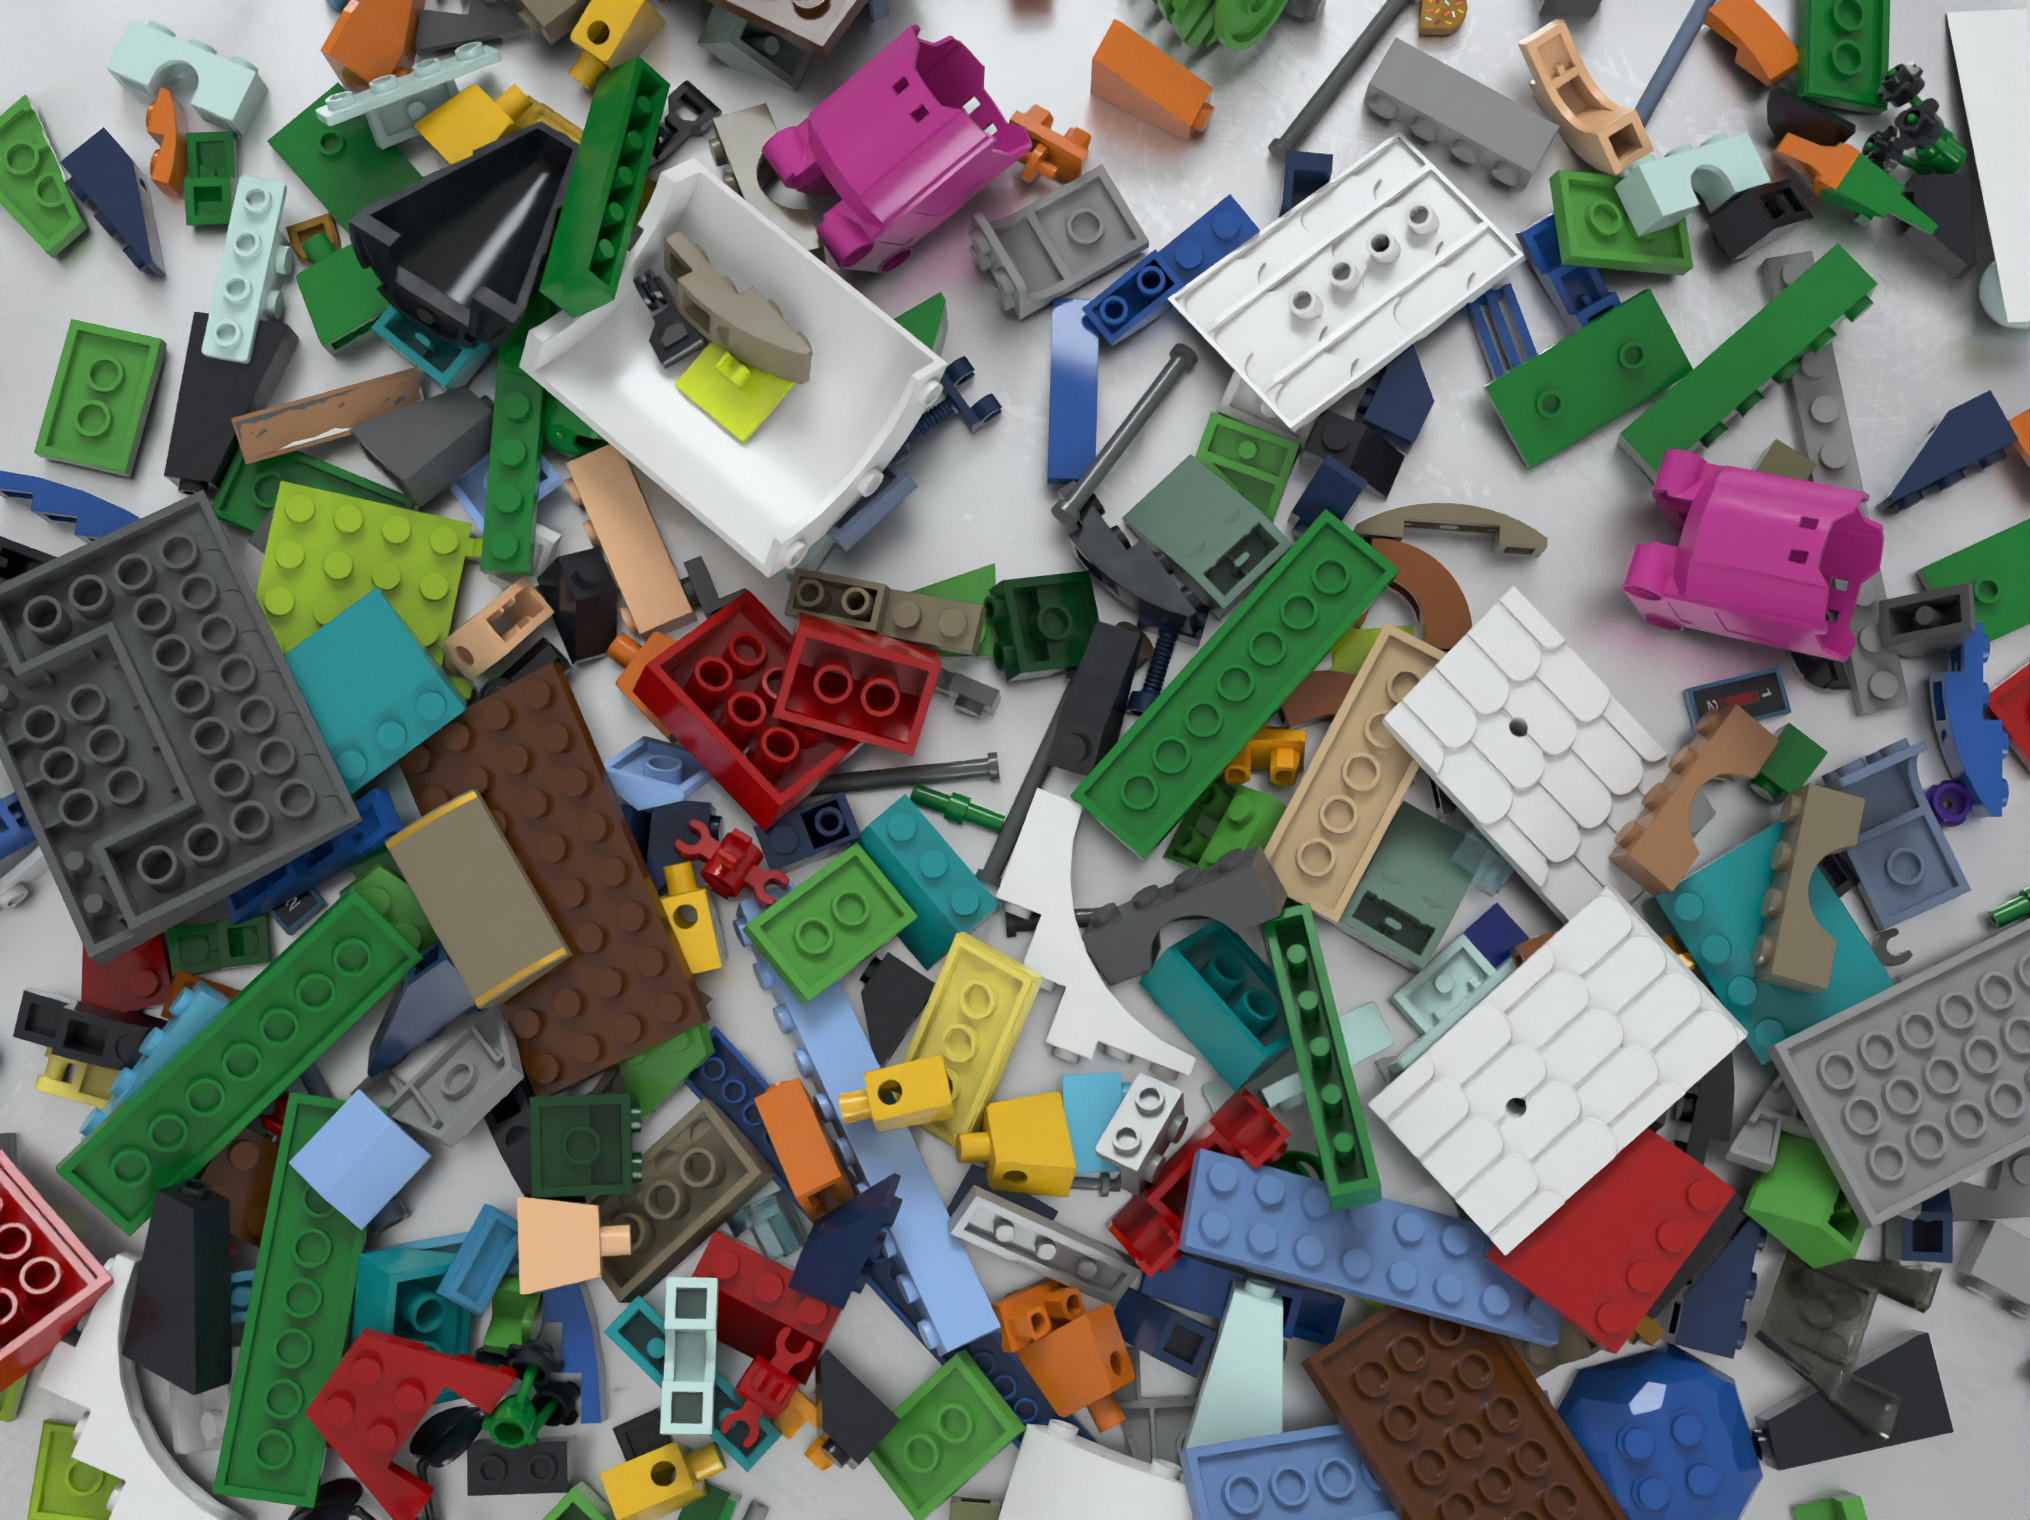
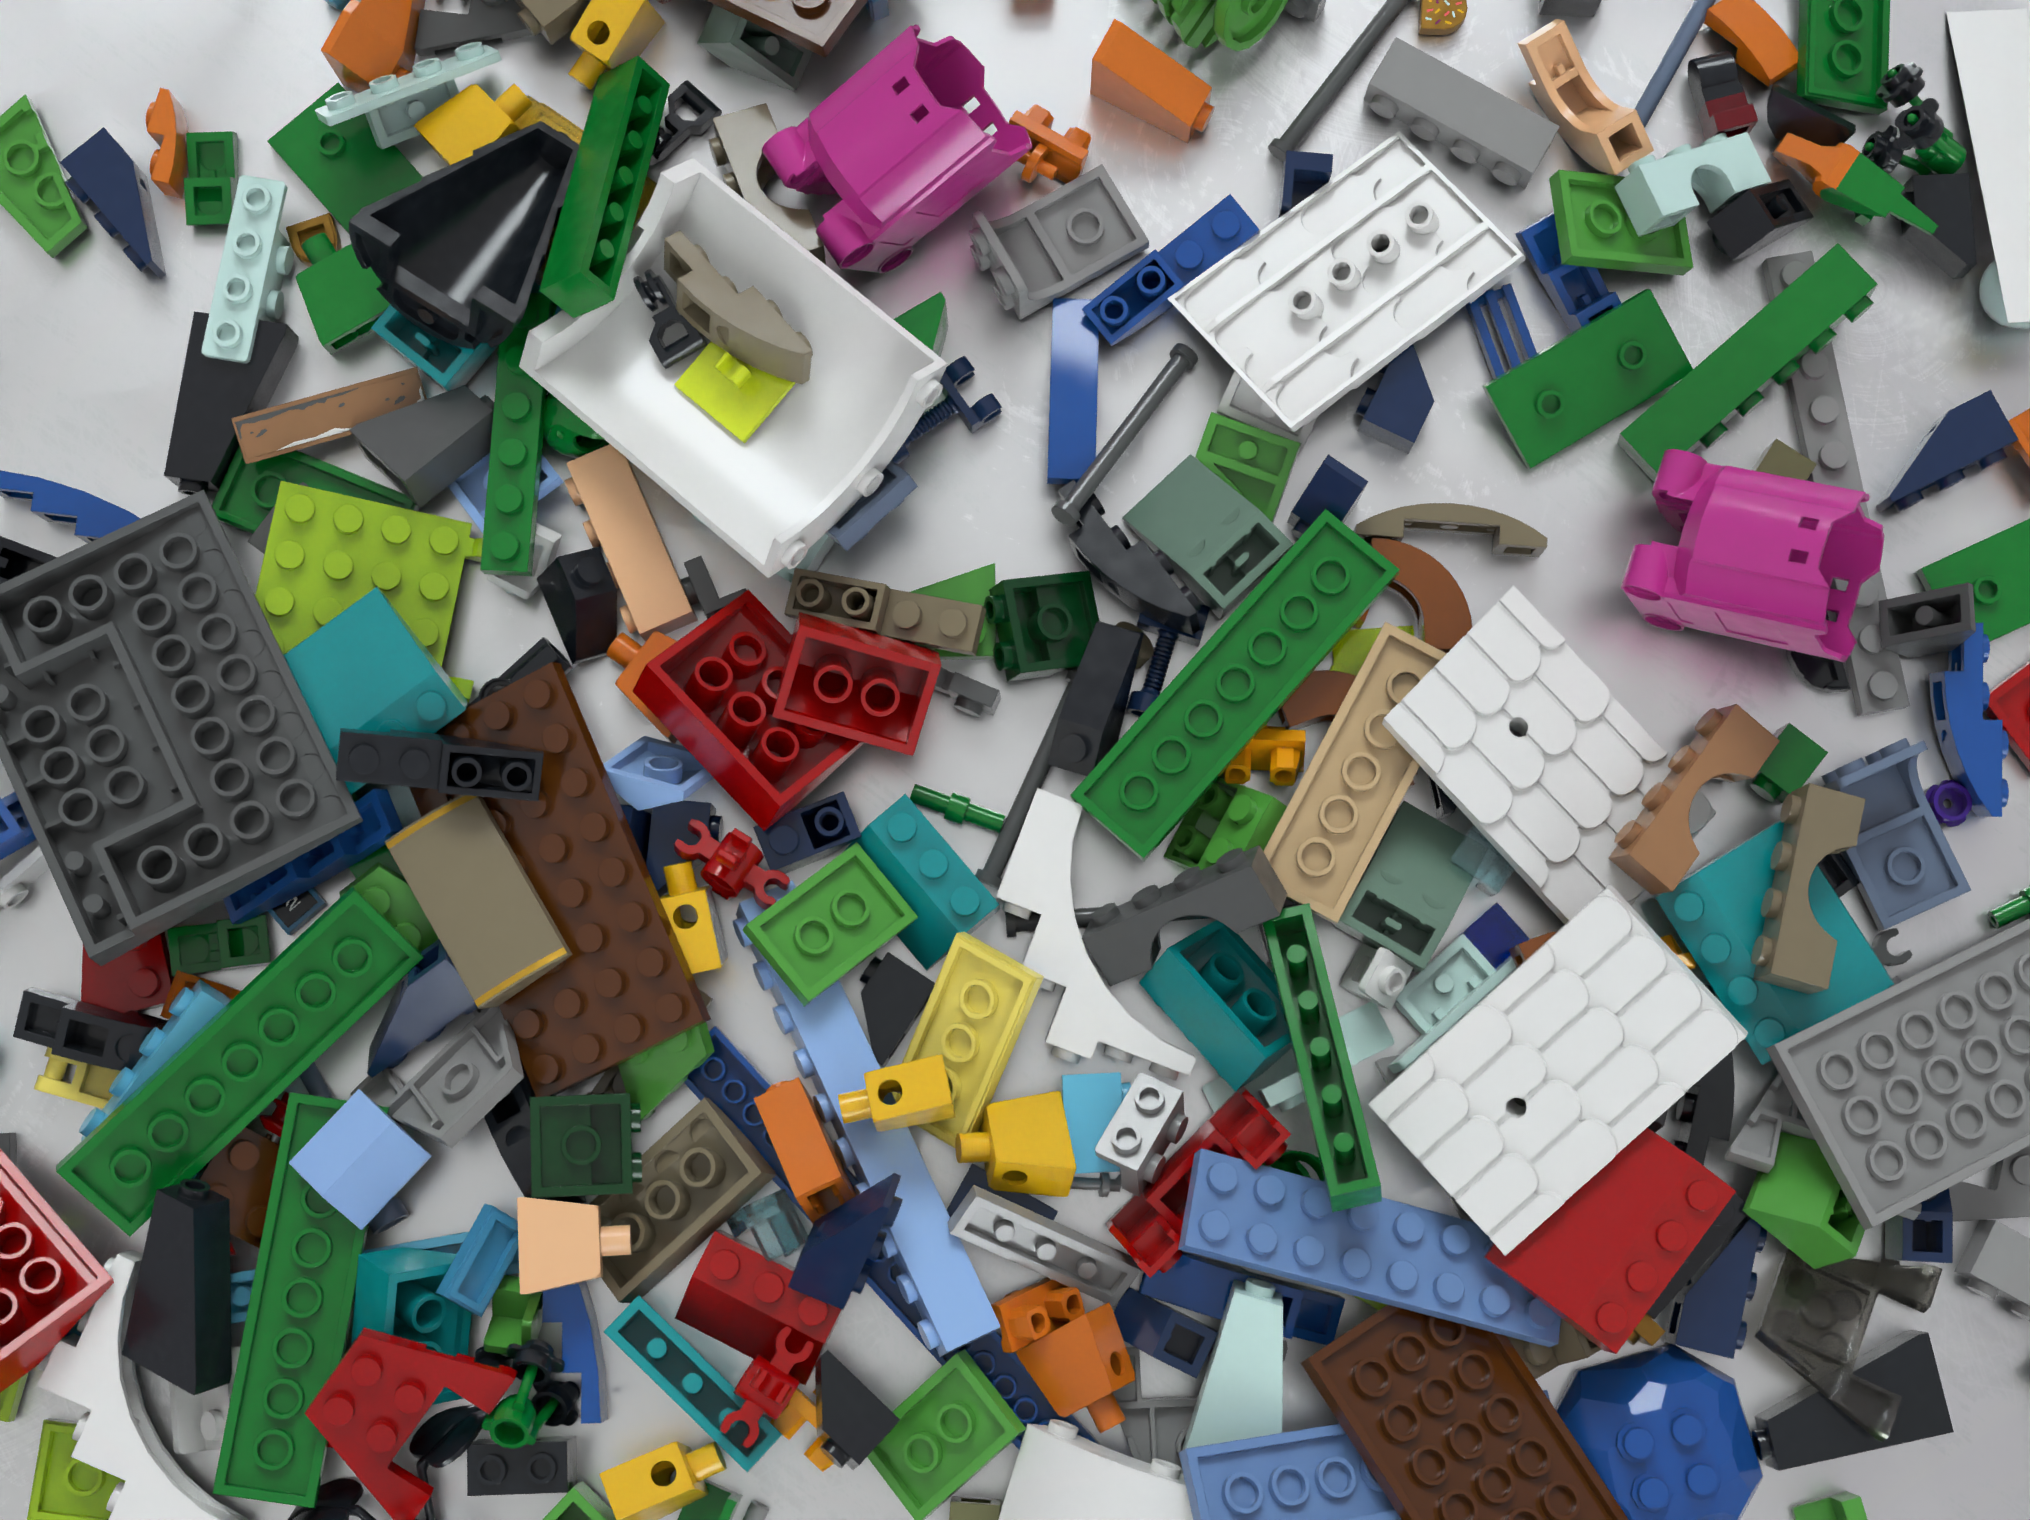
(100, 398): bright green plate -> none
(155, 59): light aqua arch -> none
(439, 763): none -> black slope
(477, 642): light nougat torso -> none
(641, 1435): black tile -> none
(689, 1356): light aqua arch -> none
(910, 775): dark grey bar -> none
(1355, 448): black slope -> none
(1376, 976): none -> white bracket
(1720, 96): none -> leg
(1757, 693): tile -> none

